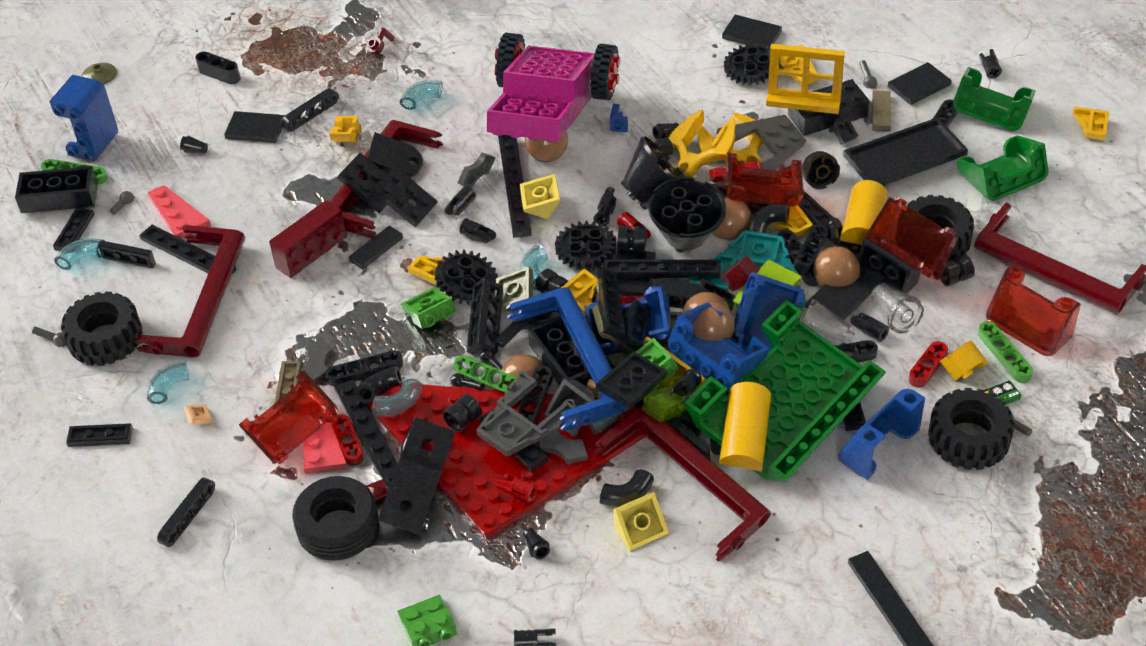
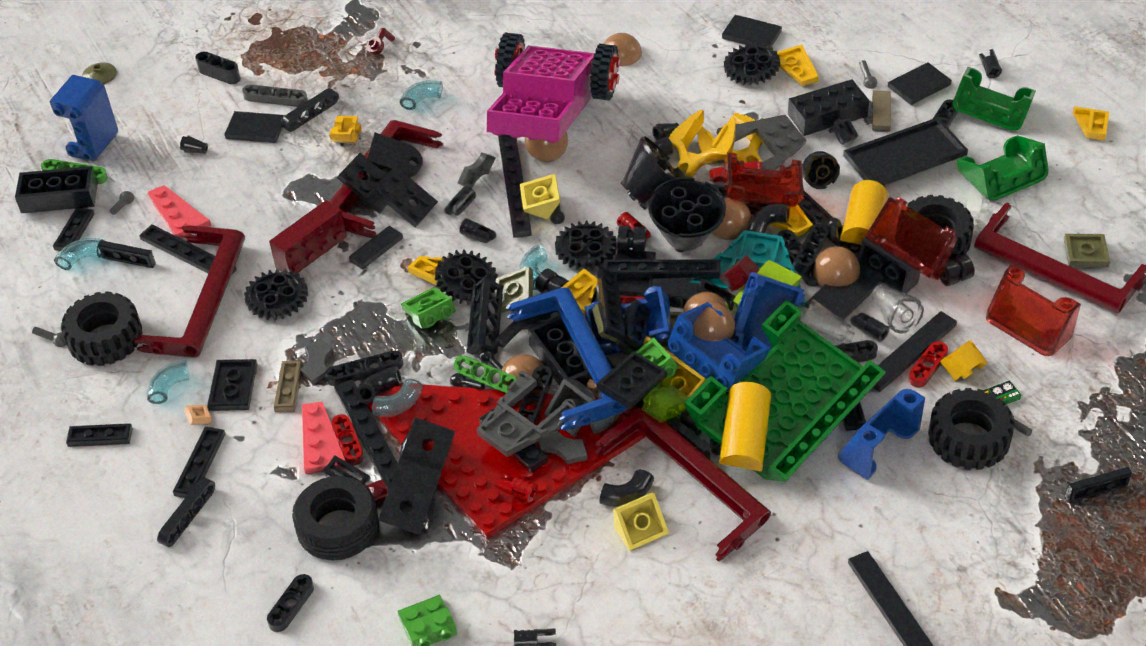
(199, 460): none -> black tile
(232, 384): none -> black tile
(276, 294): none -> black gear
(290, 419): clear red windscreen -> none
(290, 612): none -> black beam
(293, 97): none -> dark grey beam
(365, 477): none -> black tile
(464, 410): black wheel -> none
(536, 544): black cone -> none
(557, 216): none -> black bar
(605, 207): black piece -> none
(617, 121): blue bracket -> none
(628, 48): none -> medium nougat piece
(687, 384): black piece -> none
(803, 98): yellow window -> none
(914, 348): none -> black tile
(1000, 353): bright green beam -> none
(1086, 250): none -> olive plate
(1098, 484): none -> black tile

